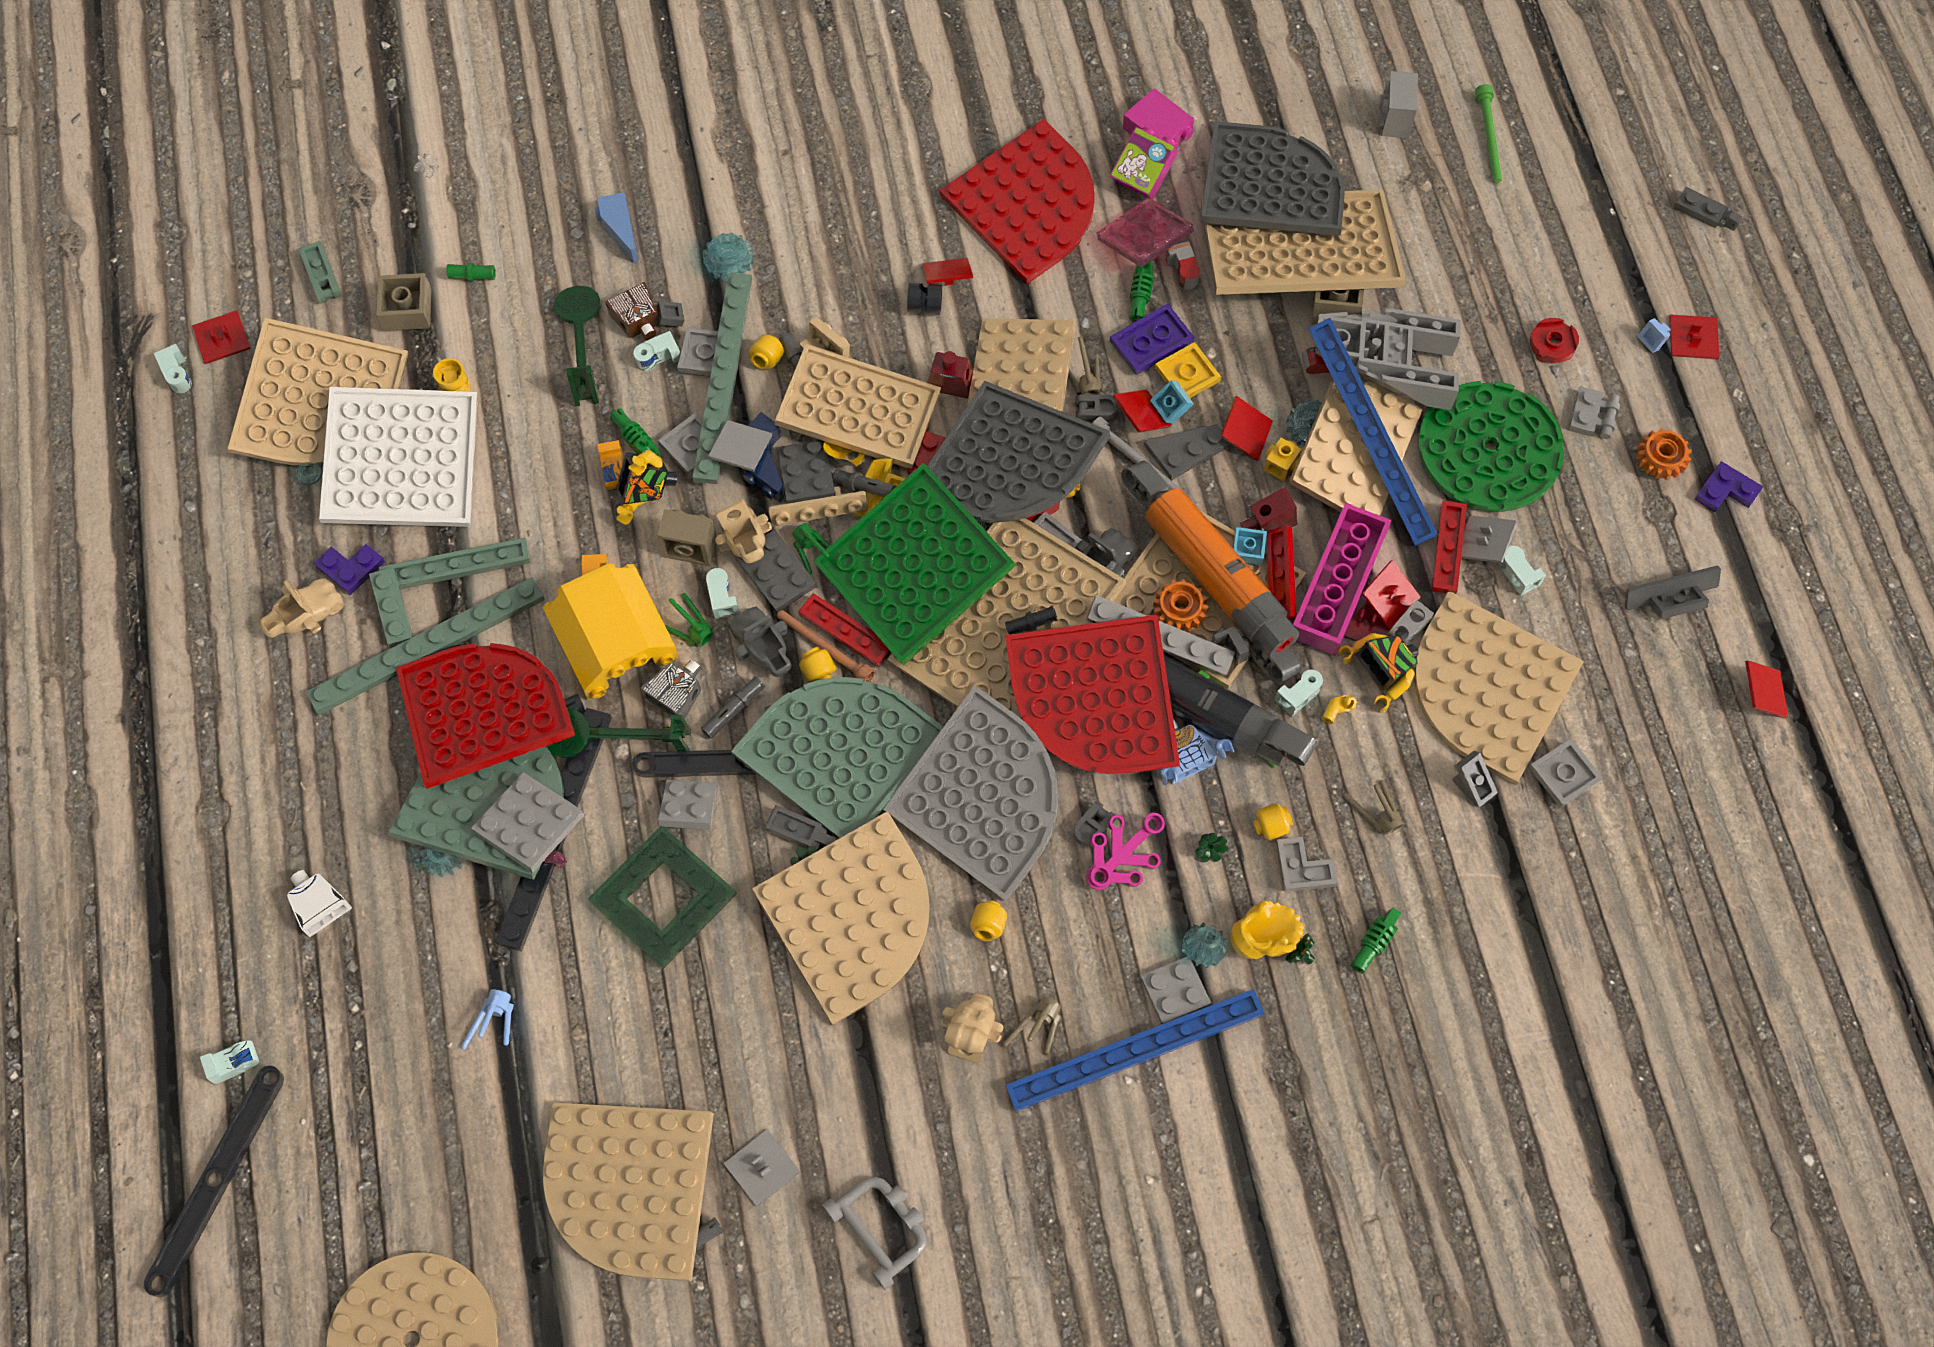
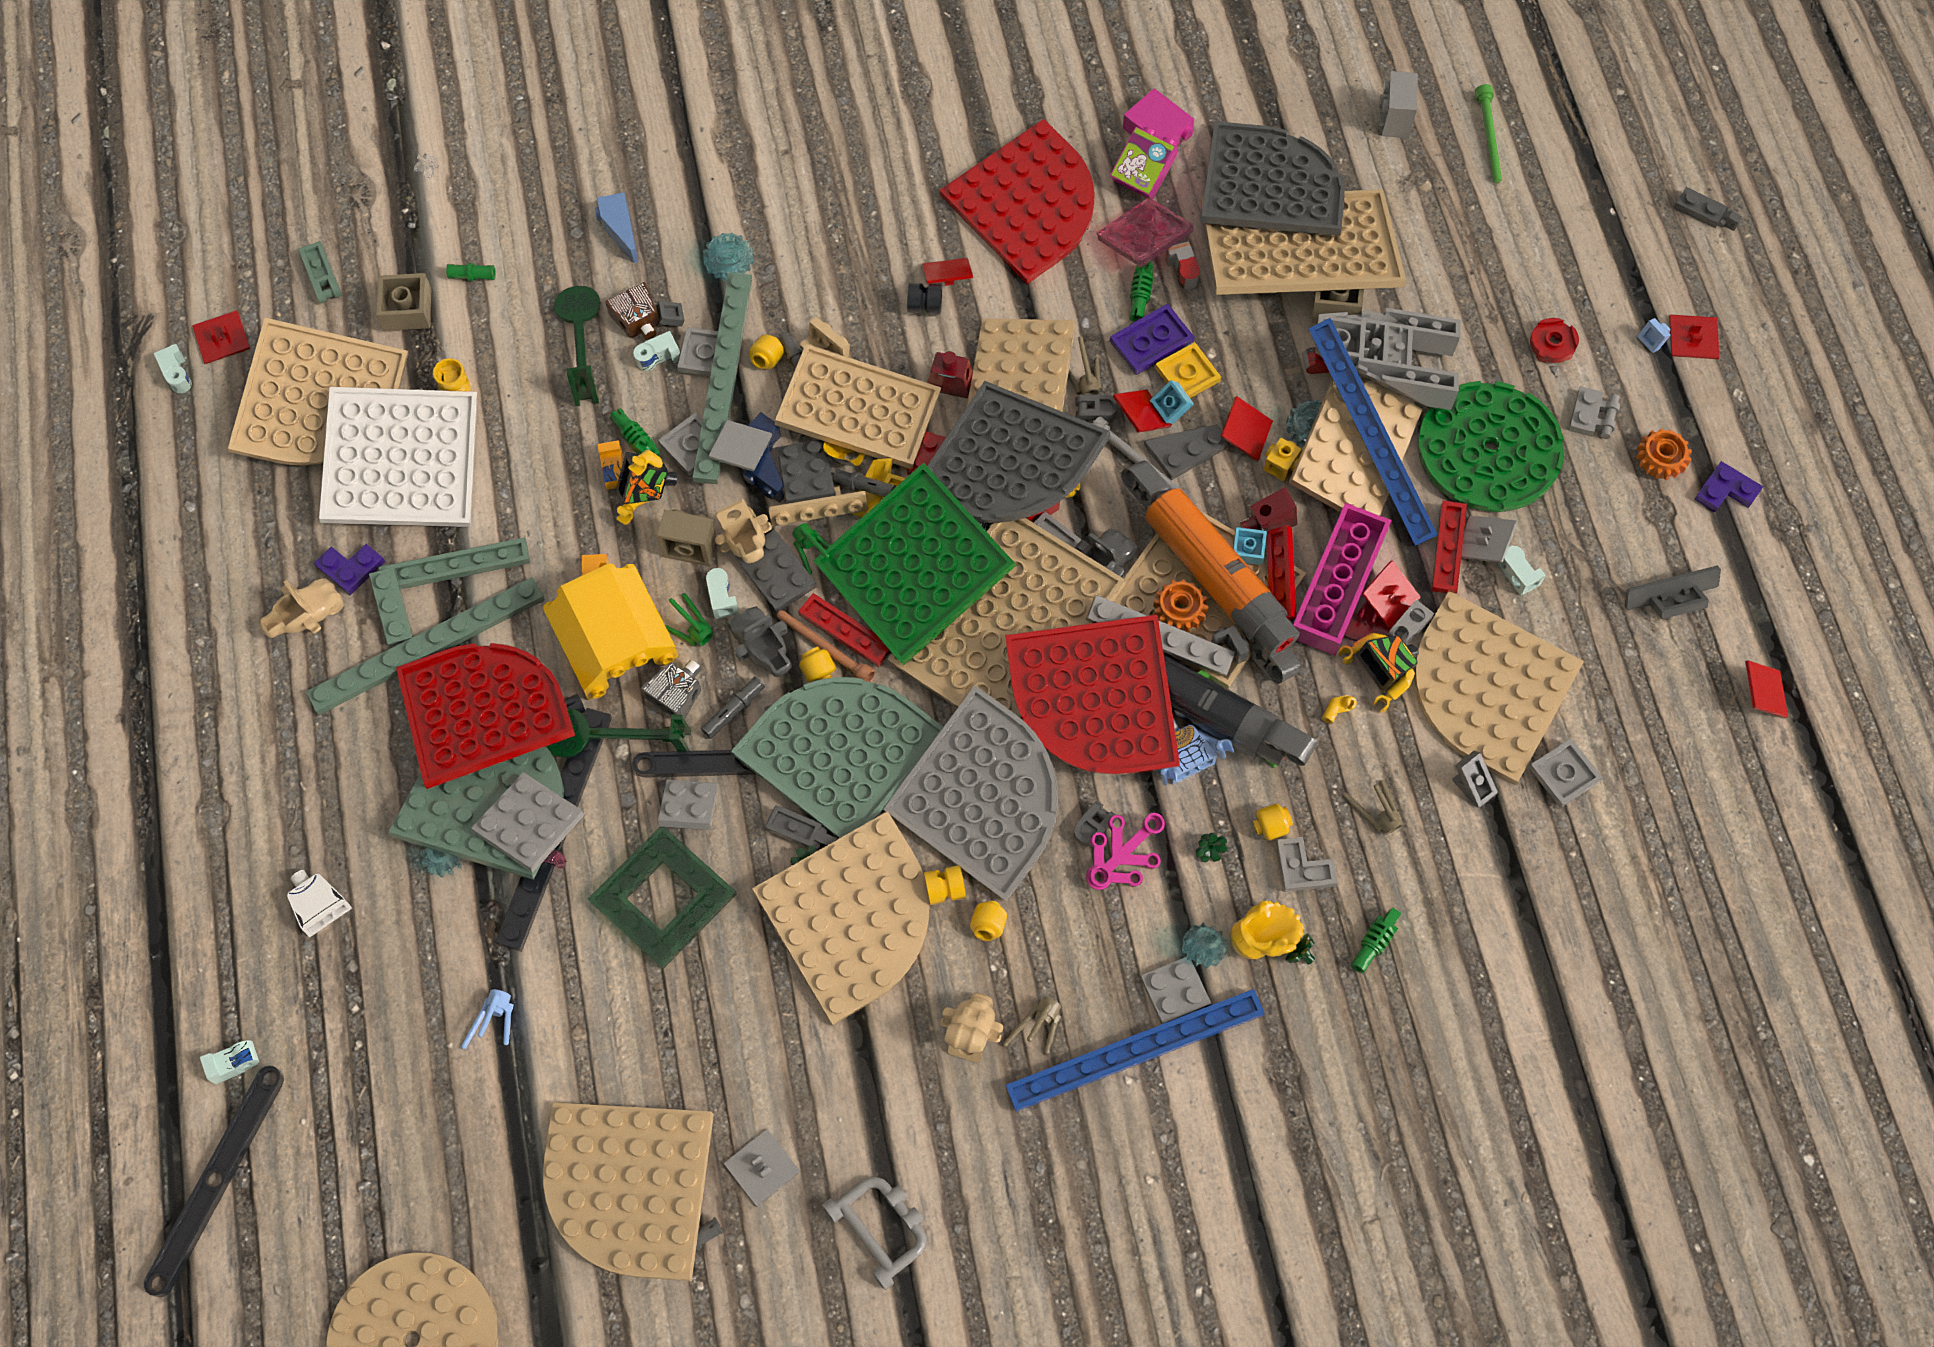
(309, 473): clear light blue plate -> none
(945, 884): none -> yellow wheel
(1031, 620): black pin -> none
(1301, 693): light aqua leg -> none

